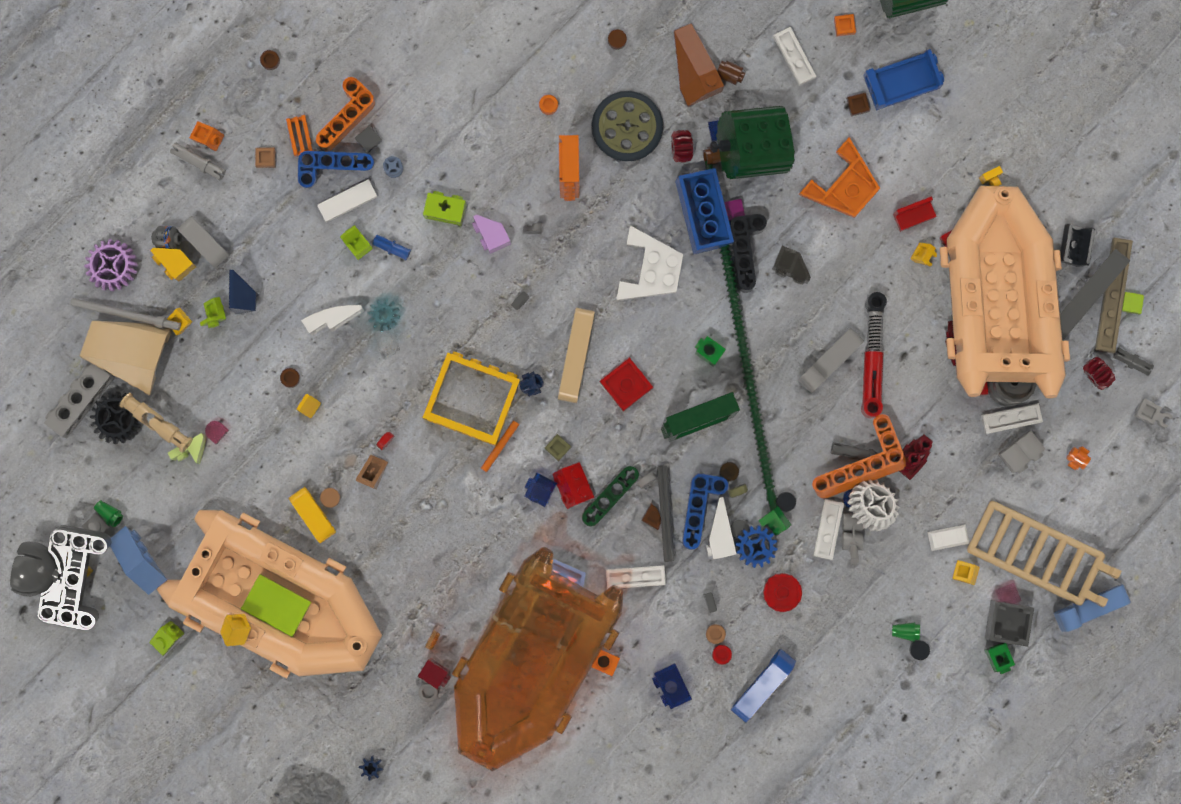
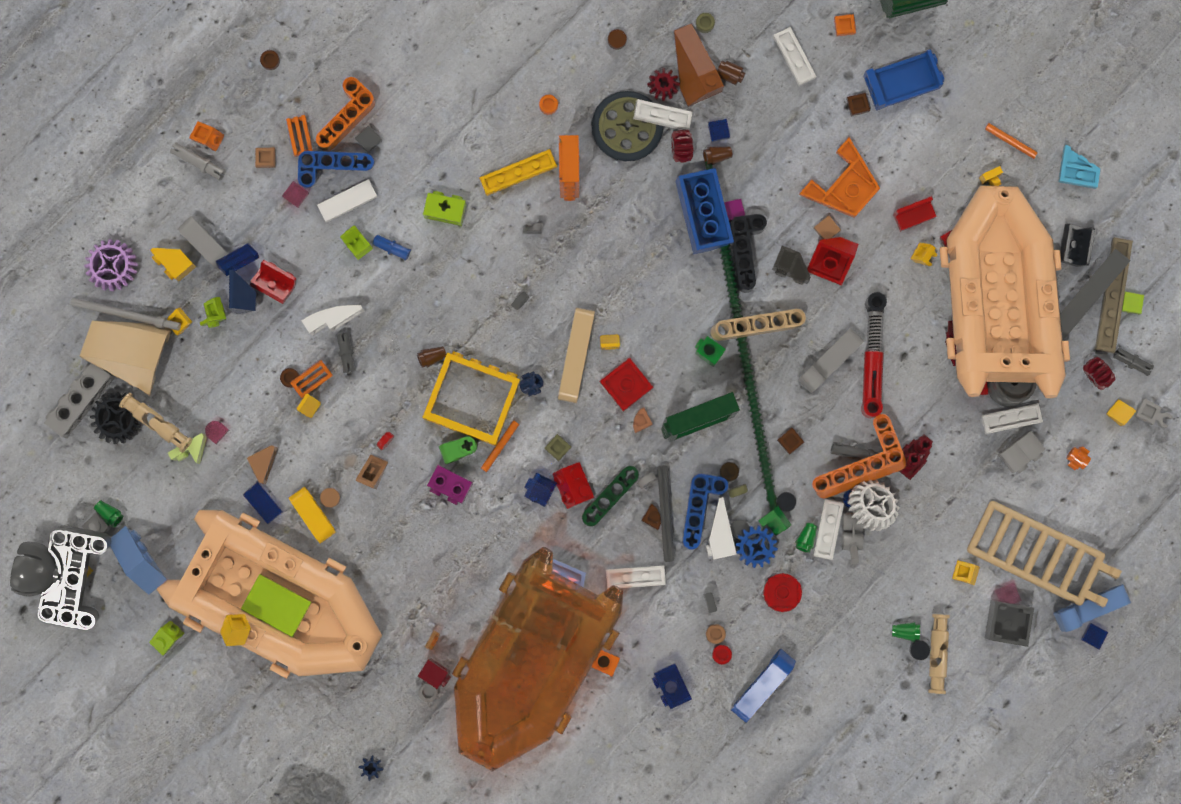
(166, 237): dark grey head -> none
(237, 259): none -> clear blue tile
(262, 463): none -> medium nougat slope
(262, 503): none -> clear blue tile
(273, 281): none -> red bracket
(295, 194): none -> clear pink tile
(311, 378): none -> orange tile
(345, 352): none -> dark grey pin
(377, 317): clear light blue gear -> none
(390, 164): sand blue wheel -> none
(431, 356): none -> reddish brown cone
(449, 484): none -> magenta brick
(454, 449): none -> bright green piece
(492, 232): lavender slope -> none
(518, 172): none -> yellow tile
(609, 342): none -> yellow slope
(641, 420): none -> nougat tile
(659, 268): white wing -> none
(662, 77): none -> dark red gear
(662, 115): none -> white tile
(705, 23): none -> olive tile
(754, 142): dark green piece -> none
(766, 321): none -> tan beam
(790, 441): none -> reddish brown tile
(806, 539): none -> green cone
(827, 228): none -> medium nougat tile
(833, 259): none -> red slope
(939, 647): none -> tan piece
(948, 537): white tile -> none
(1007, 660): green brick -> none
(1010, 140): none -> orange bar
(1077, 170): none -> medium azure wing
(1094, 636): none -> clear blue tile
(1121, 412): none -> yellow slope

